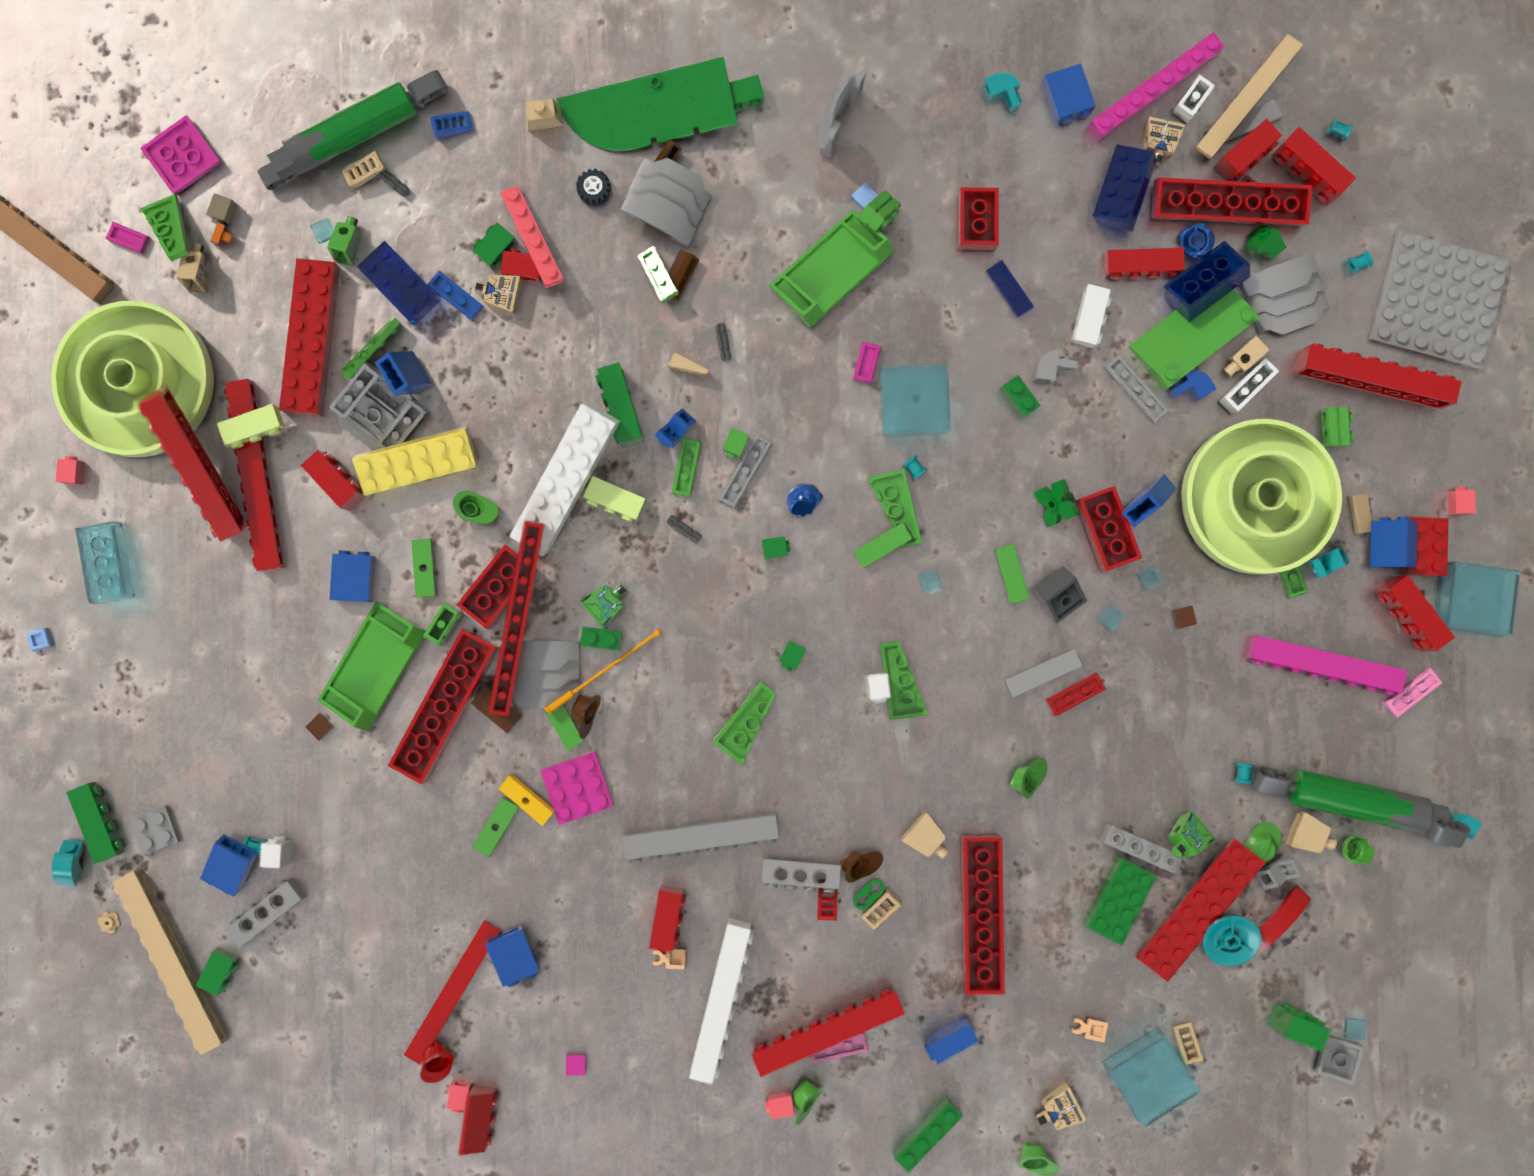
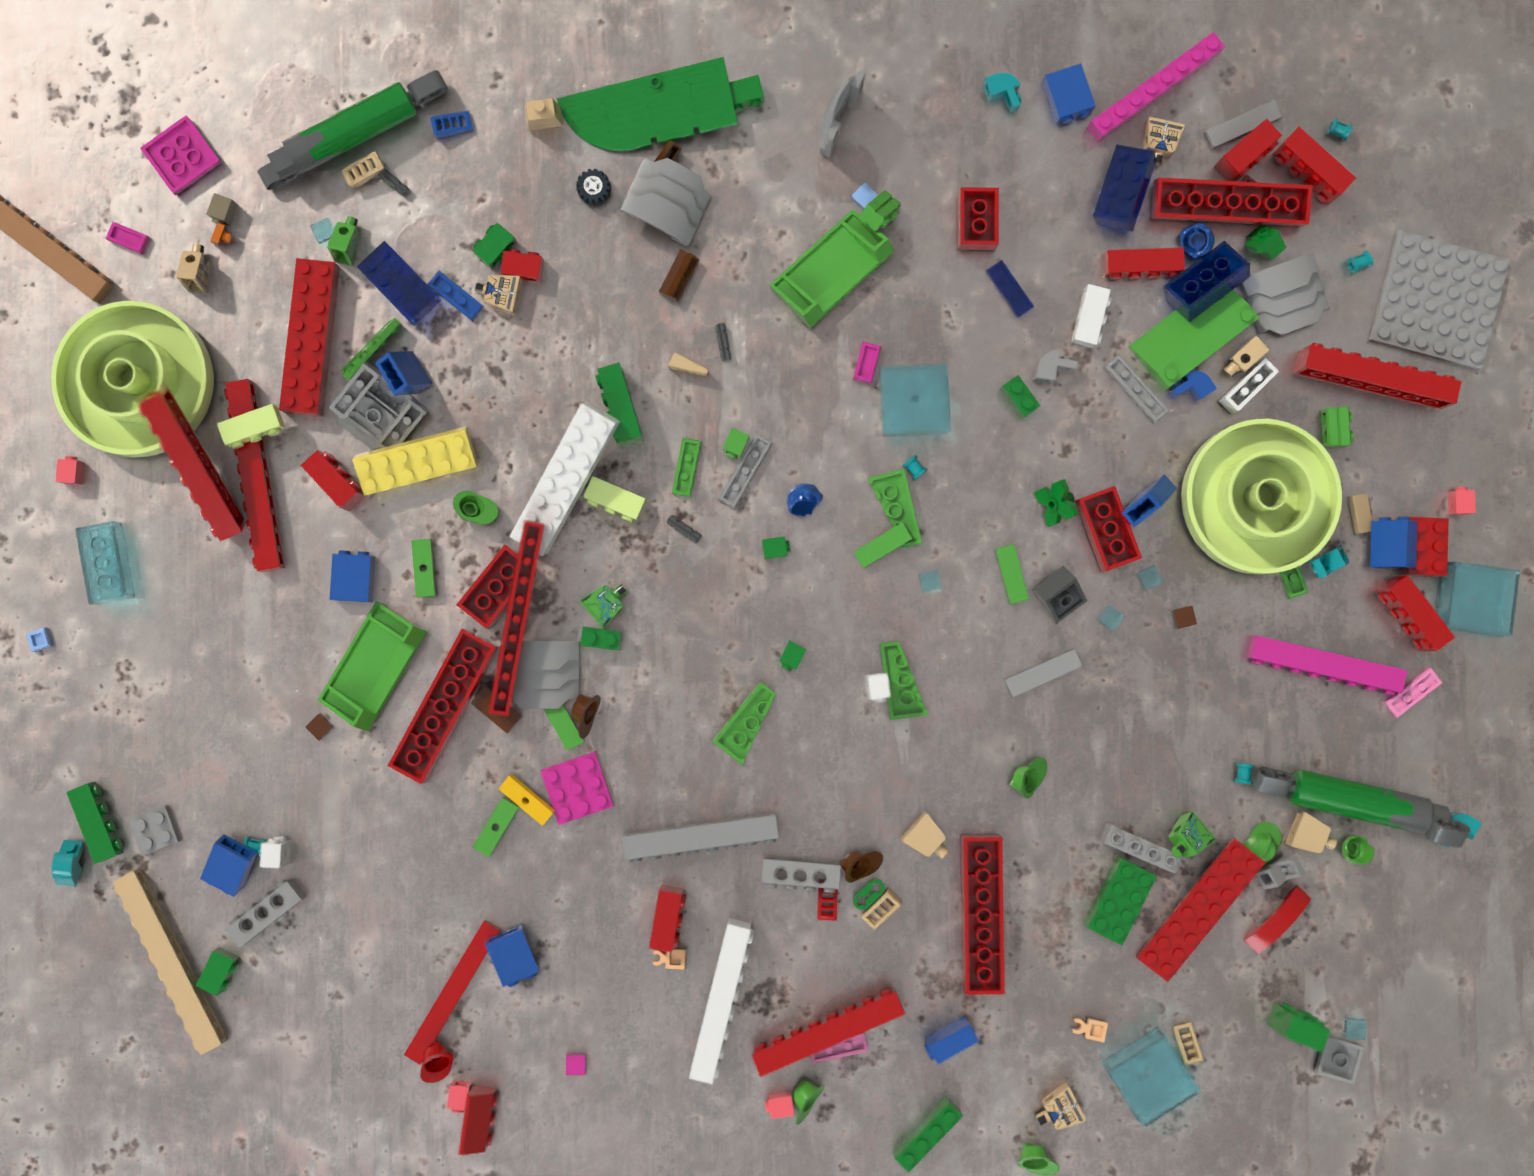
(113, 921): tan plant -> none
(168, 226): bright green wing -> none
(443, 624): bright green brick -> none
(532, 237): coral plate -> none
(570, 694): light orange piece -> none
(658, 274): tile -> none
(675, 429): blue brick -> none
(1075, 694): red tile -> none
(1193, 99): white brick -> none
(1237, 950): teal piece -> none
(1249, 97): tan tile -> none

